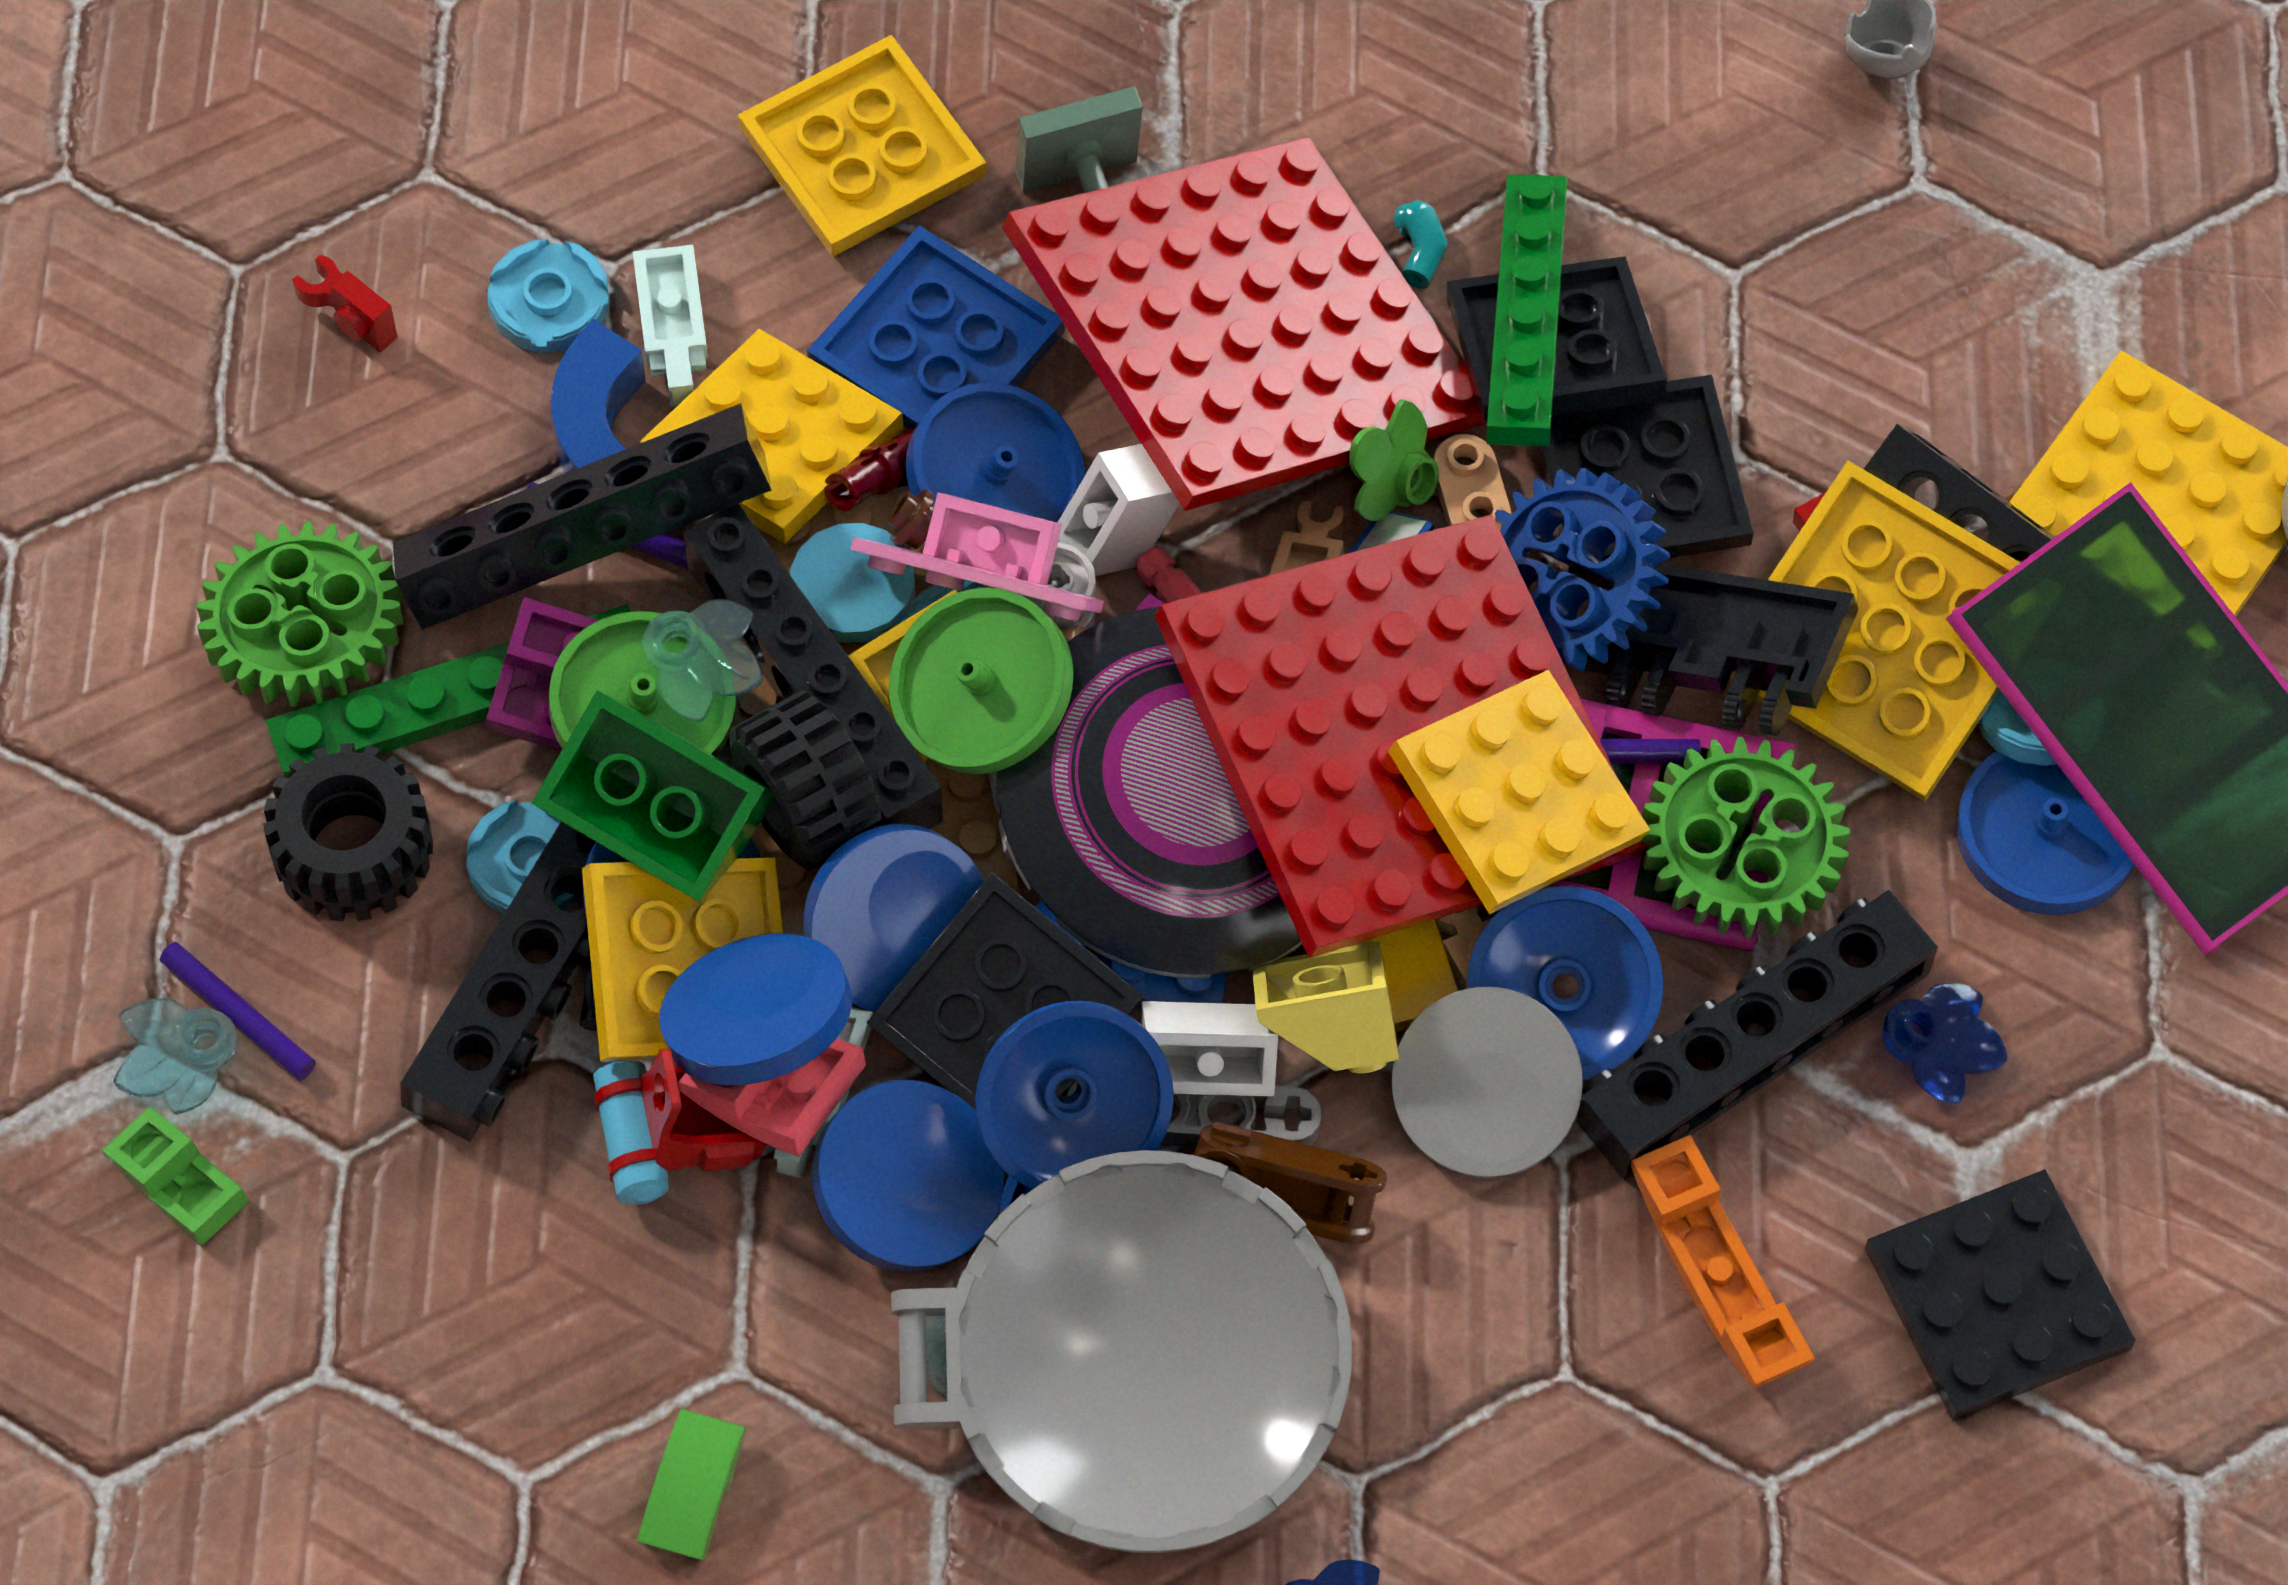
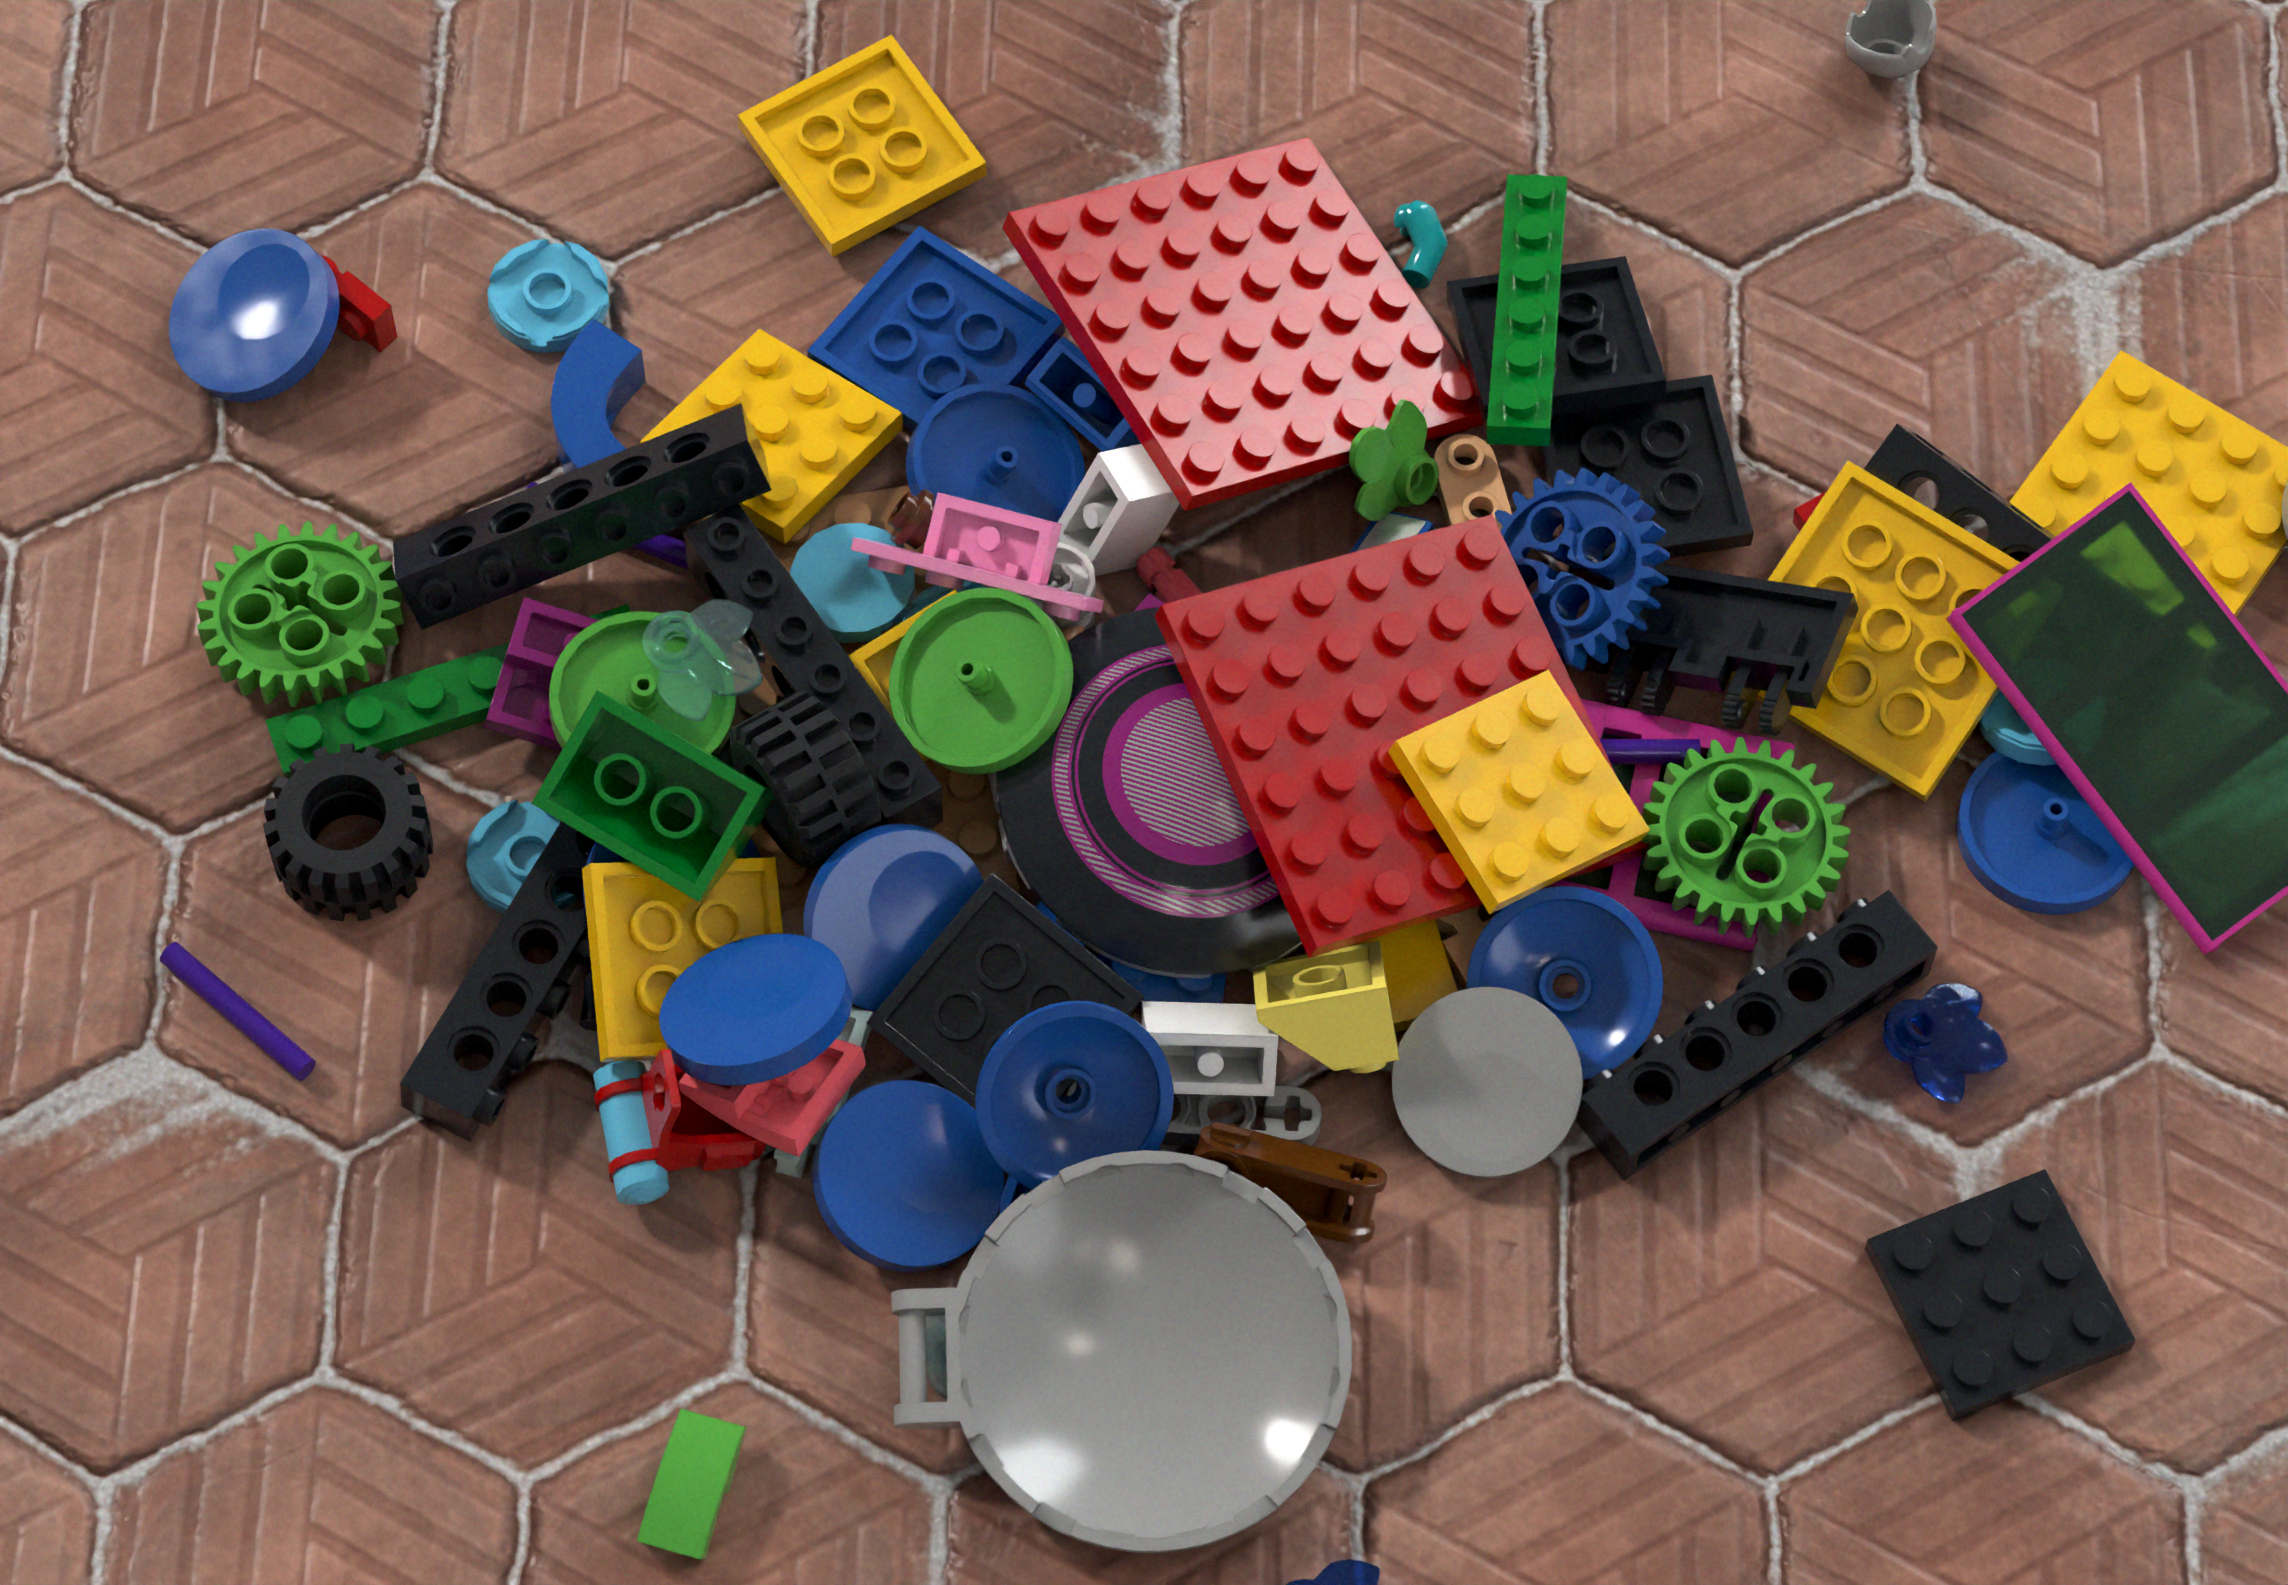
(167, 1055): clear light blue plate -> none
(175, 1176): bright green slope -> none
(254, 315): none -> blue piece
(671, 316): light aqua hinge -> none
(873, 473): dark red pin -> none
(1077, 394): none -> blue brick
(1079, 141): sand green tile -> none
(1313, 541): medium nougat plate -> none
(1716, 1266): orange slope -> none

